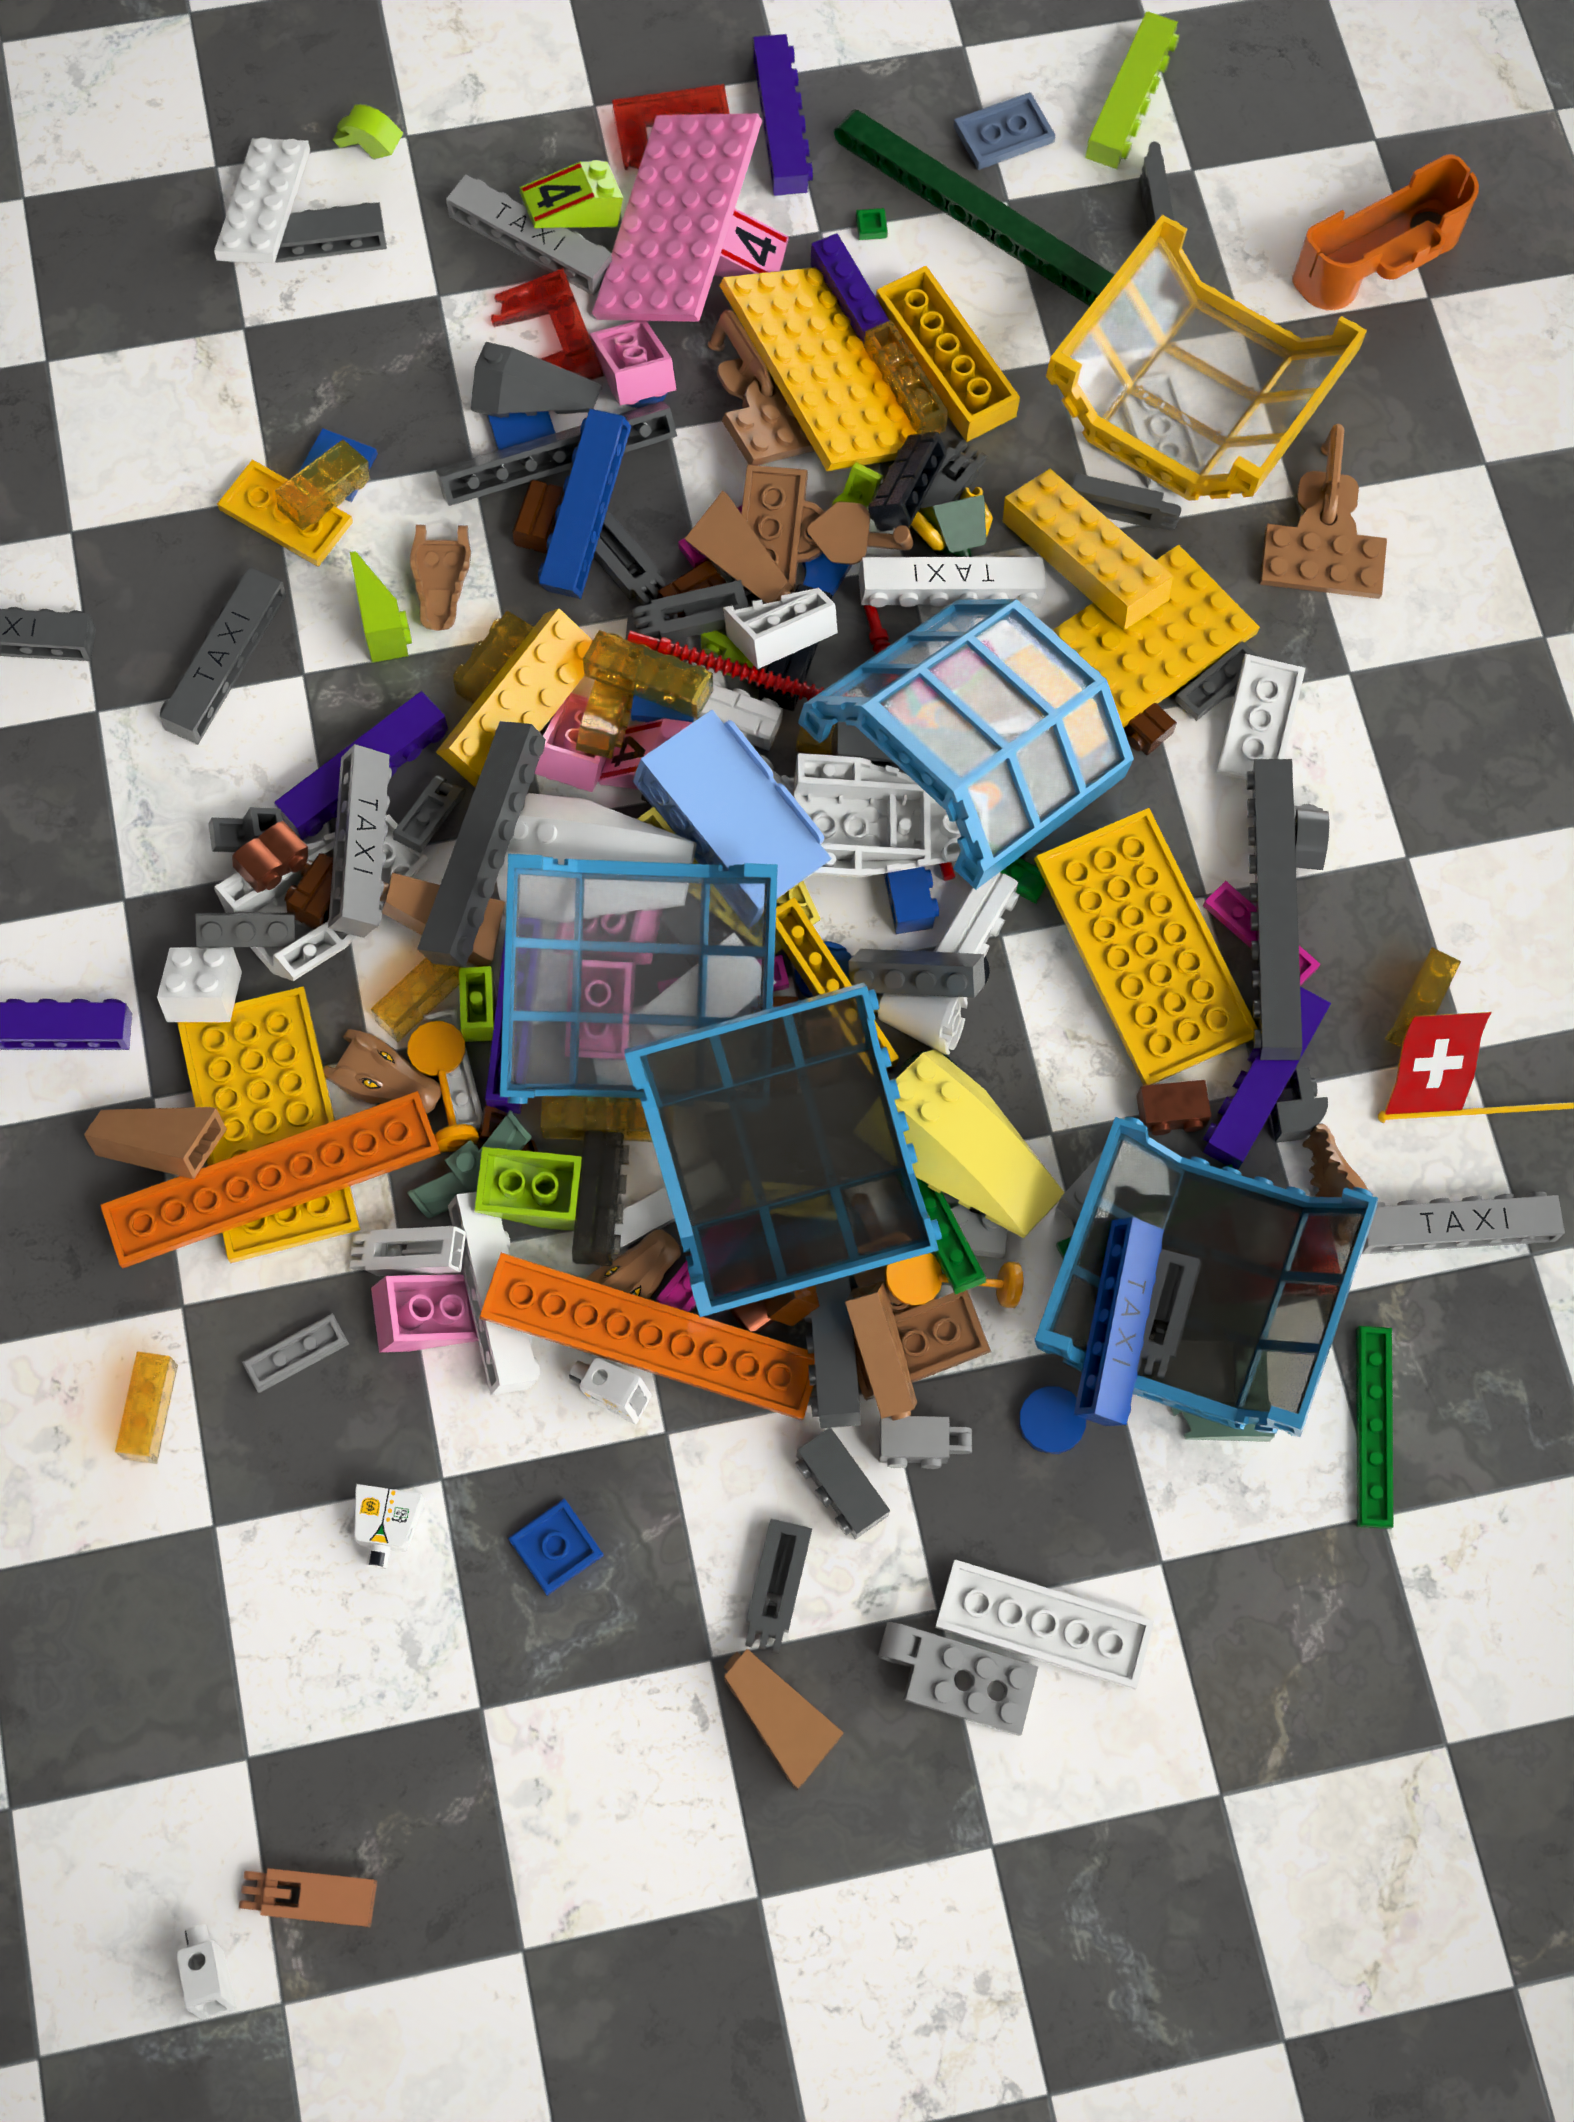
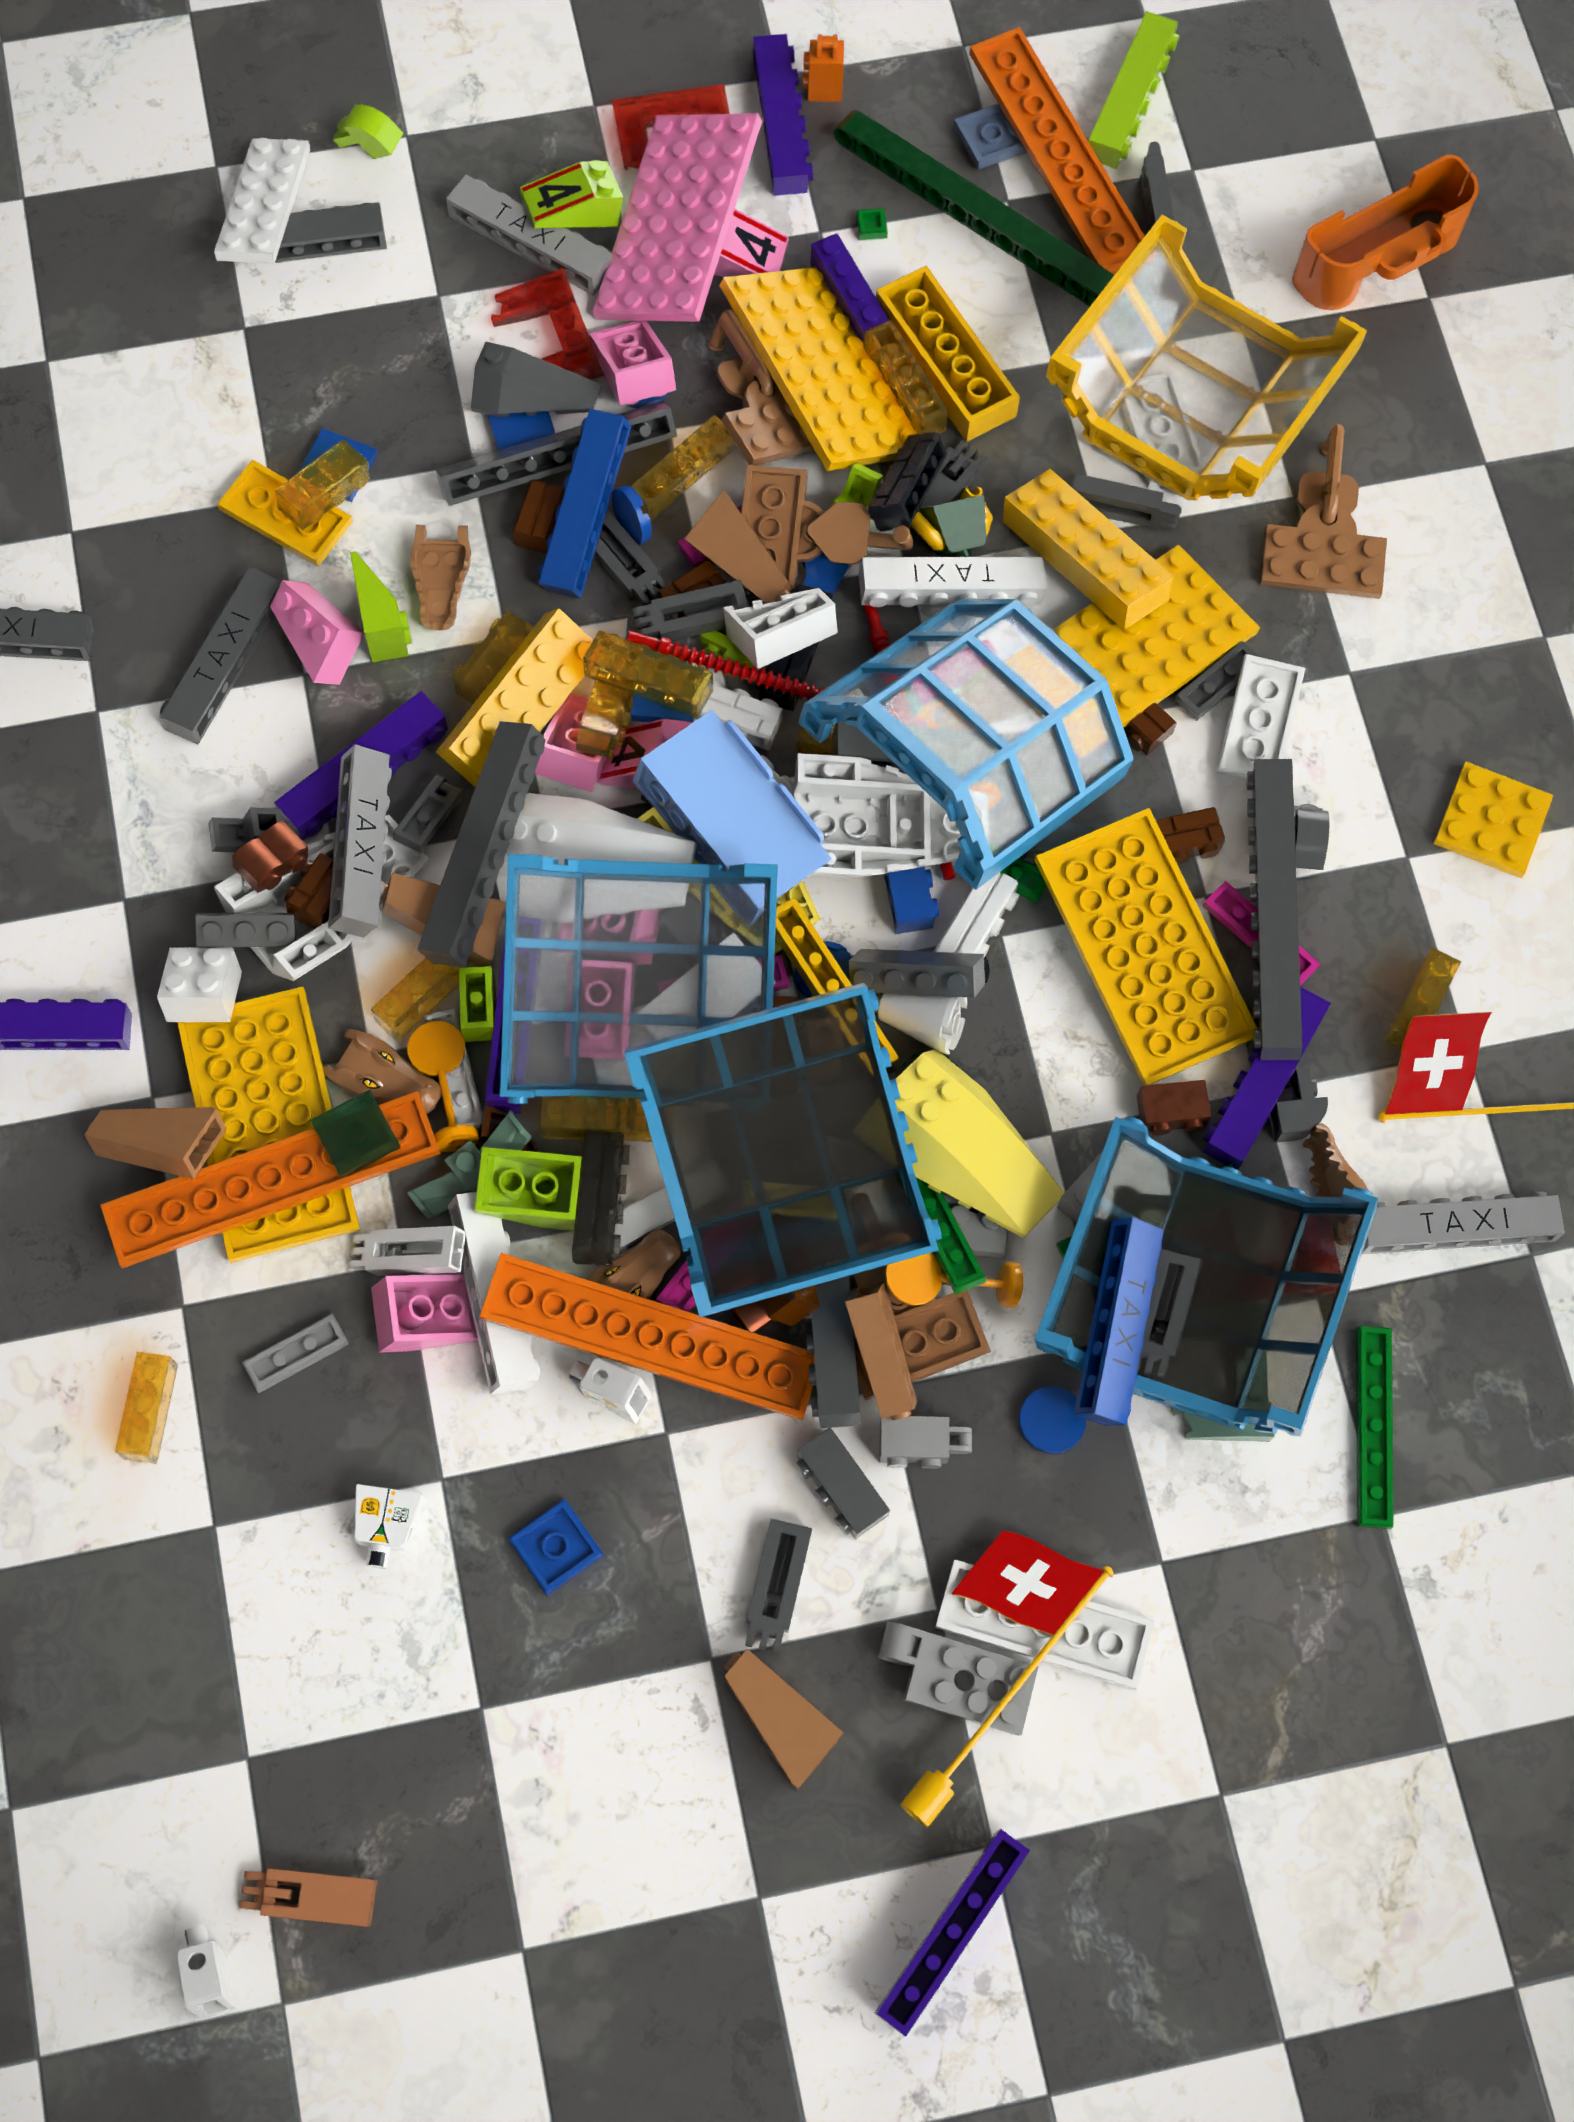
(316, 630): none -> bright pink wedge
(355, 1133): none -> clear green tile
(628, 513): none -> blue tile
(683, 466): none -> clear yellow brick
(824, 69): none -> orange brick
(951, 1932): none -> dark purple brick
(1032, 1590): none -> flag
(1058, 148): none -> orange plate
(1193, 834): none -> reddish brown brick
(1493, 819): none -> yellow plate

